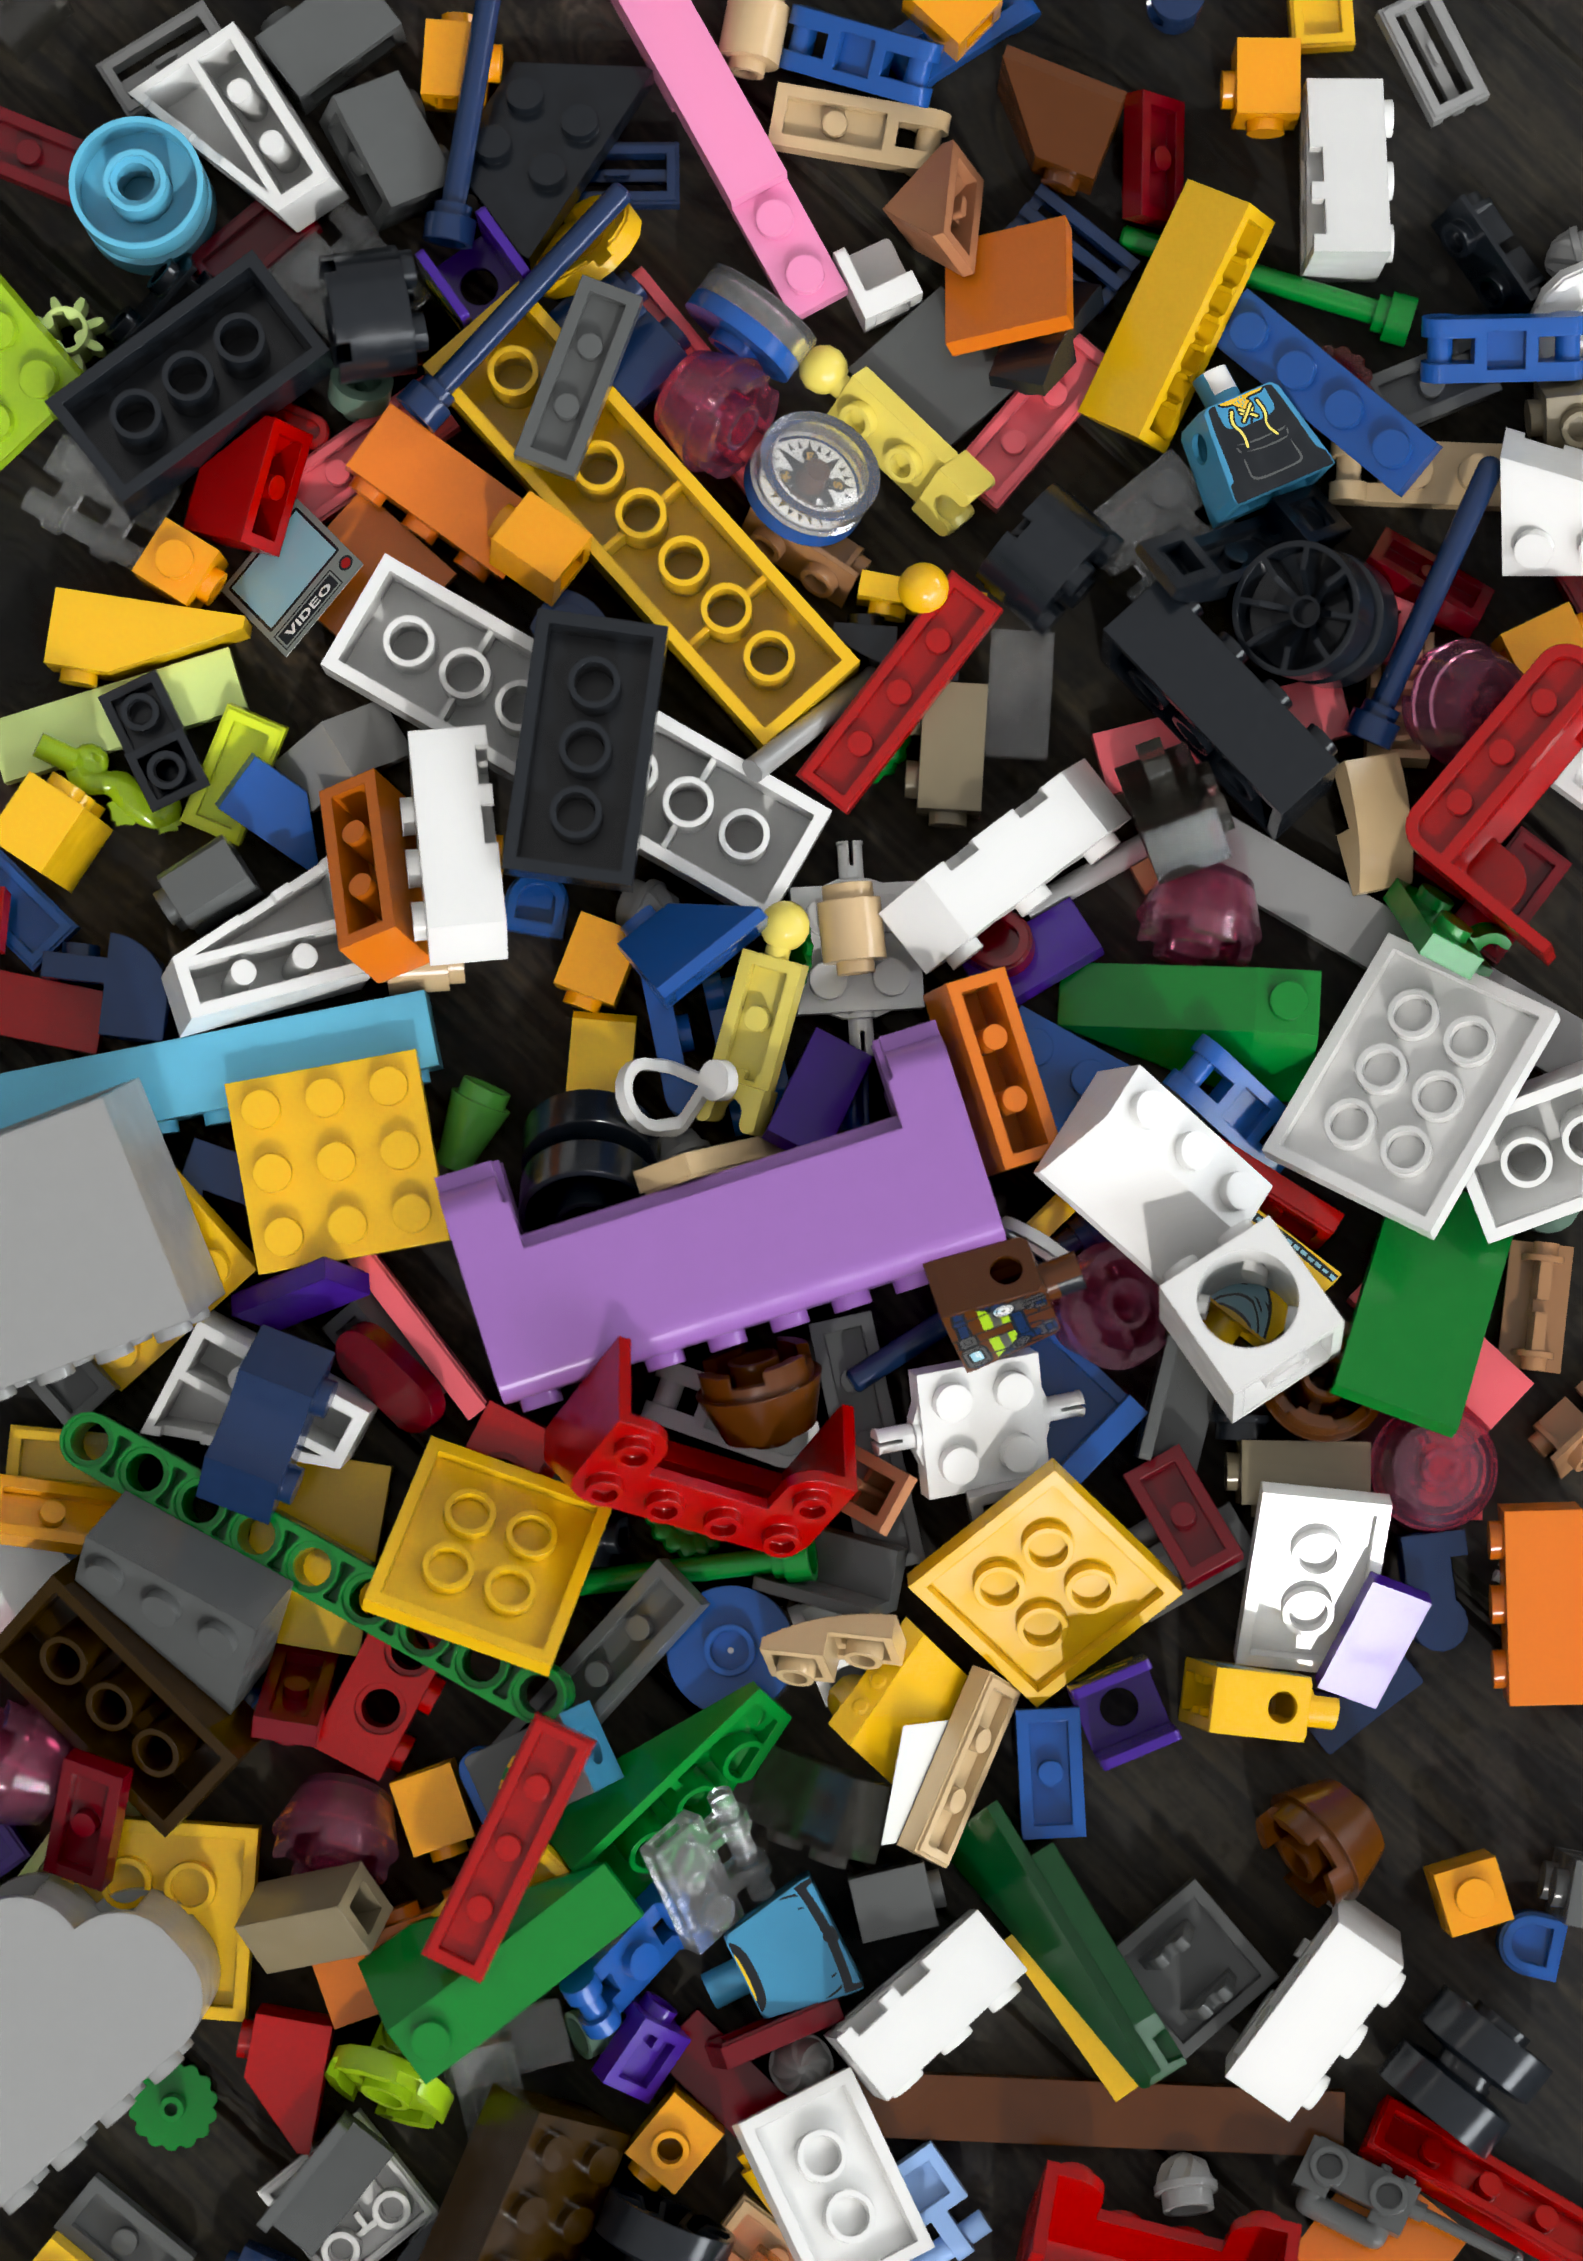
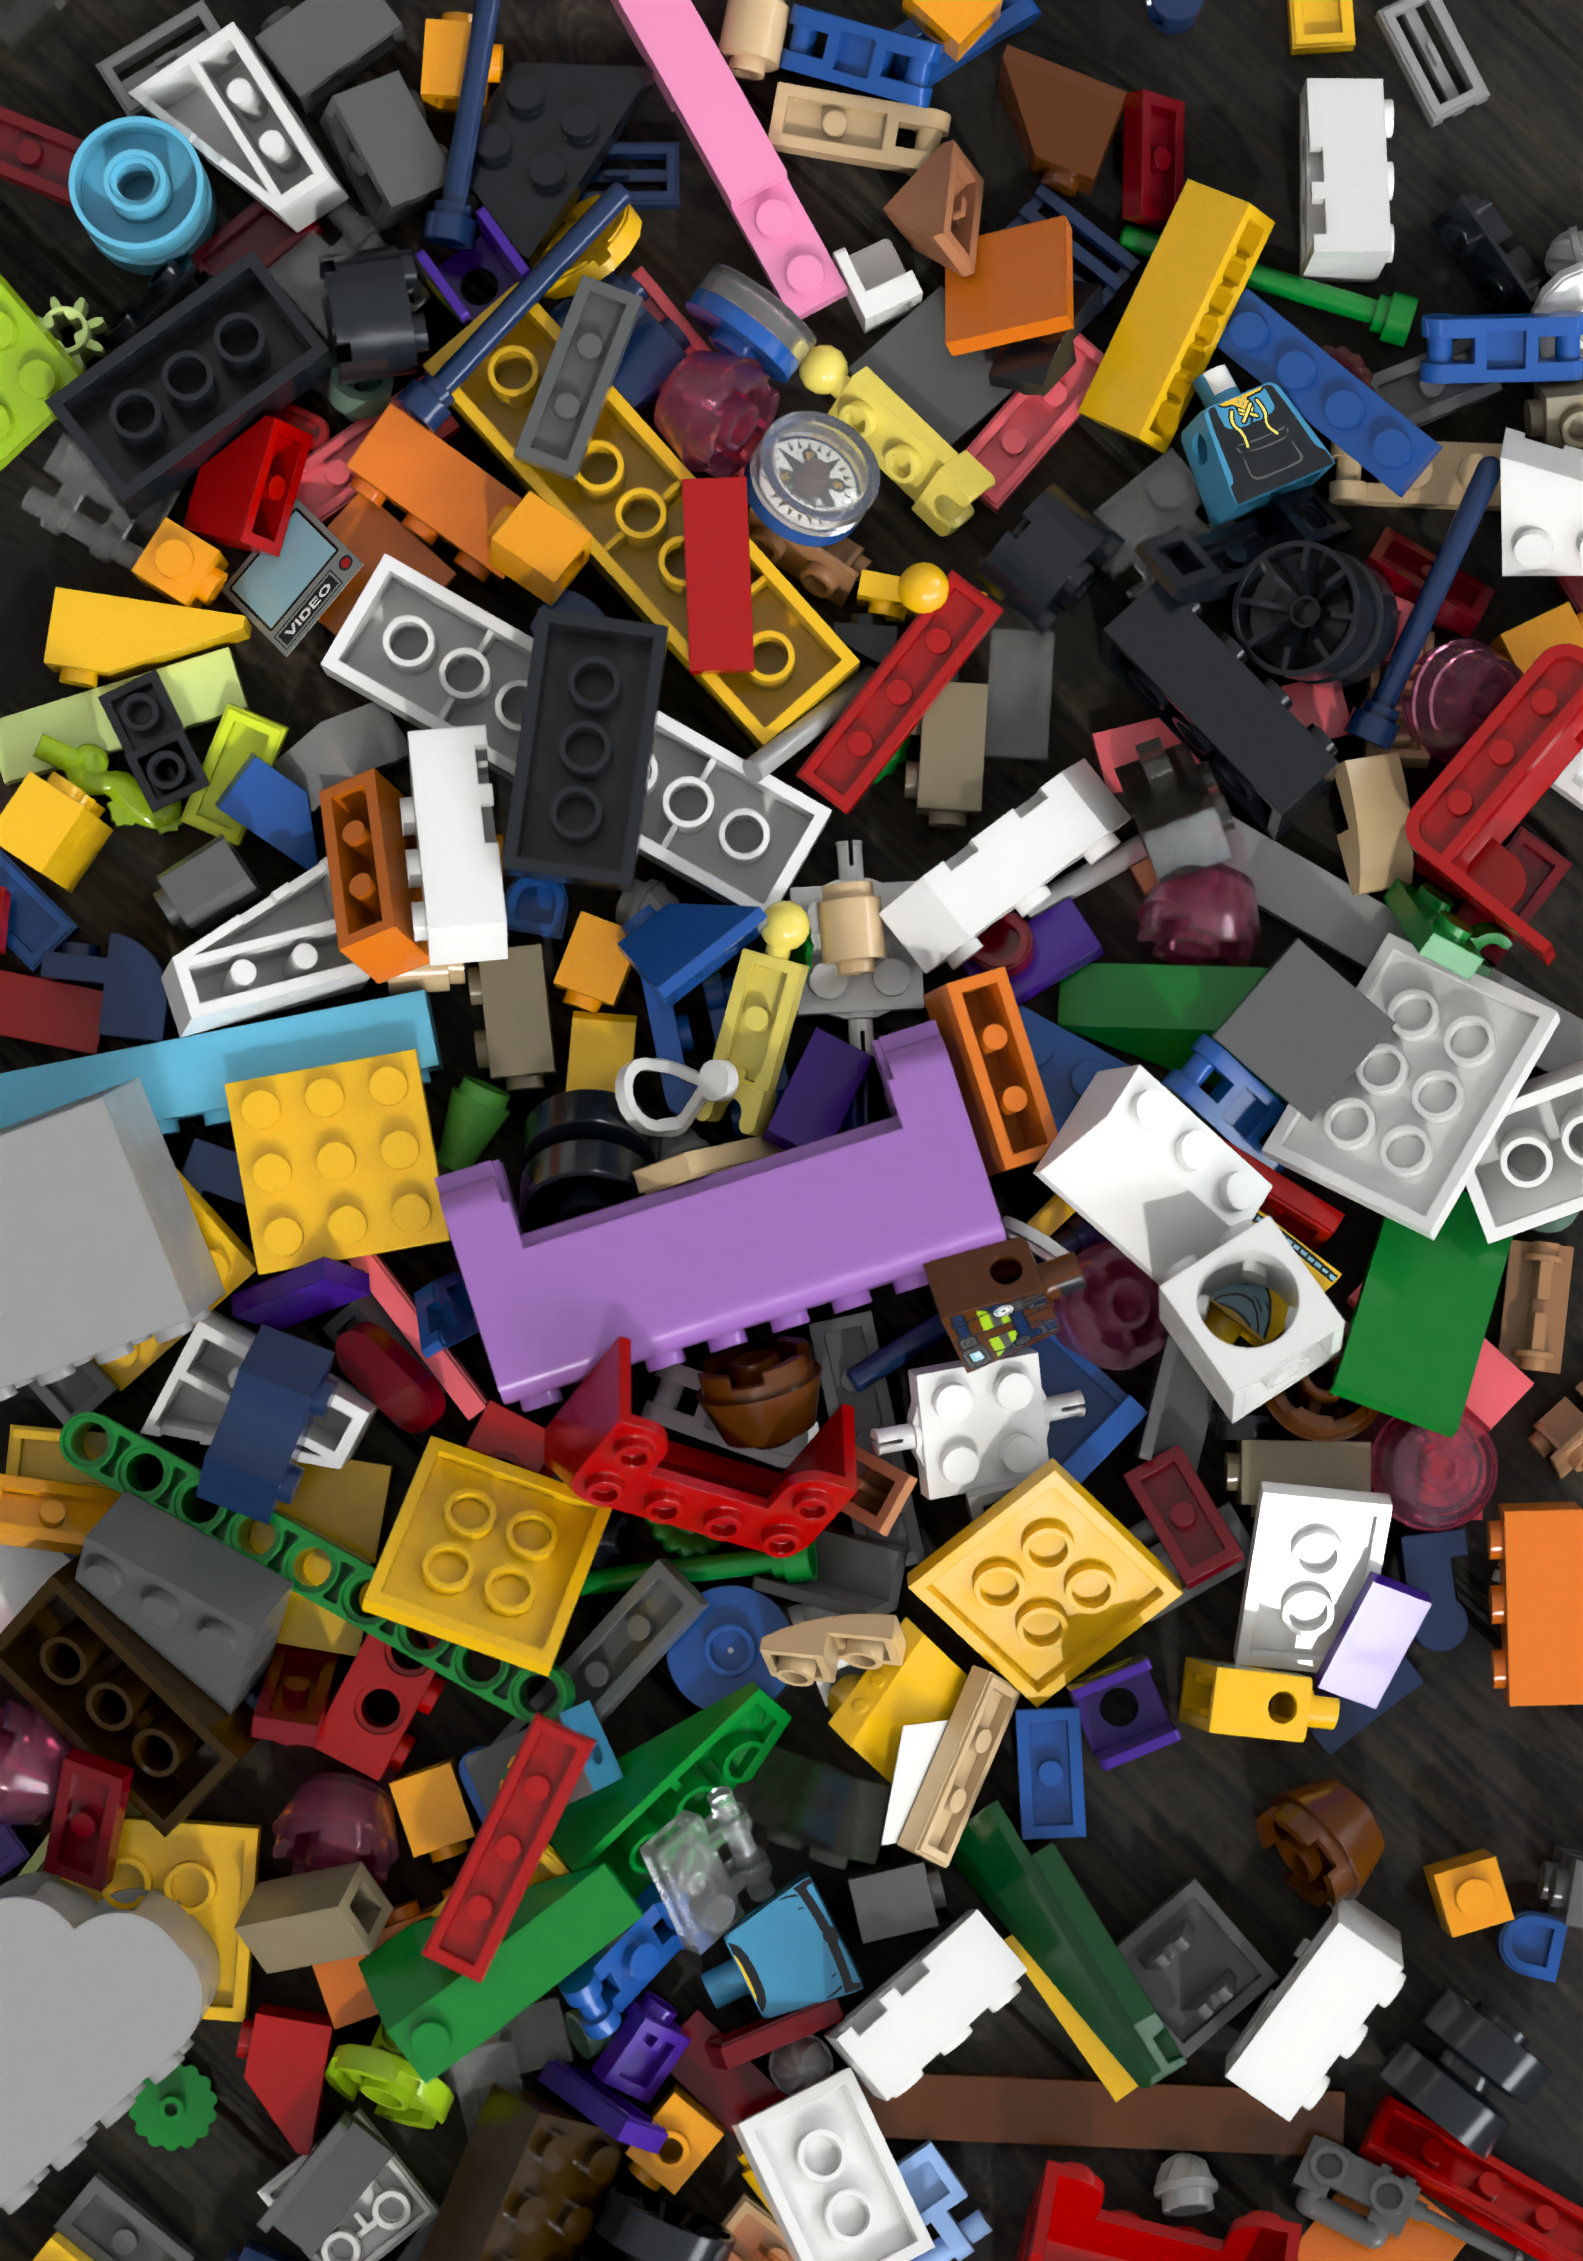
(444, 1314): none -> blue tile
(517, 1018): none -> dark tan brick
(603, 2106): none -> dark purple tile
(718, 575): none -> red tile
(1263, 86): light orange brick -> none
(1303, 1029): none -> dark grey tile

